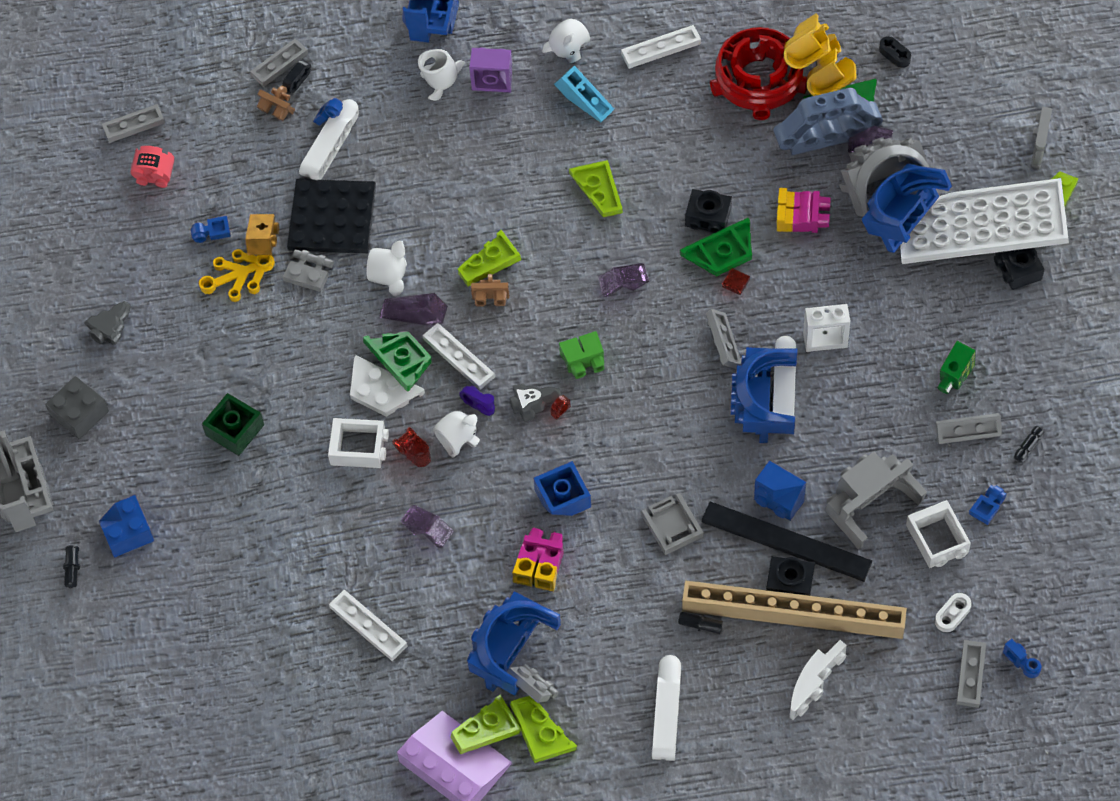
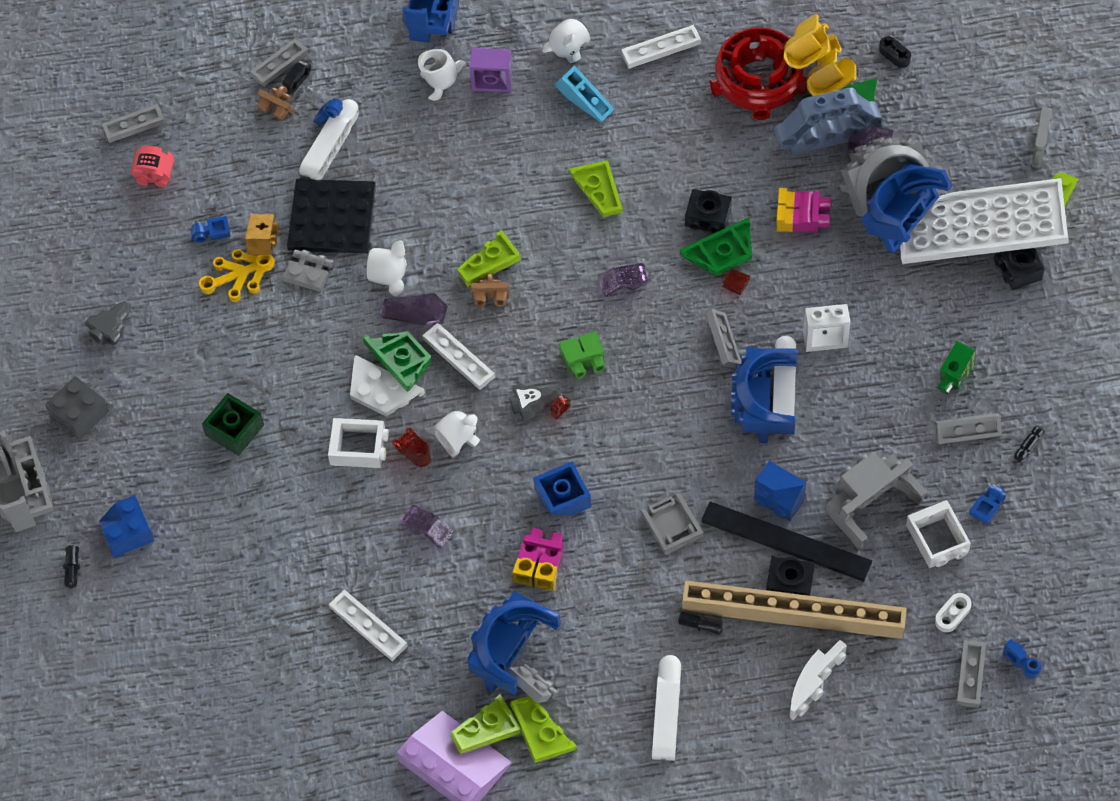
(482, 402): dark purple plate -> none

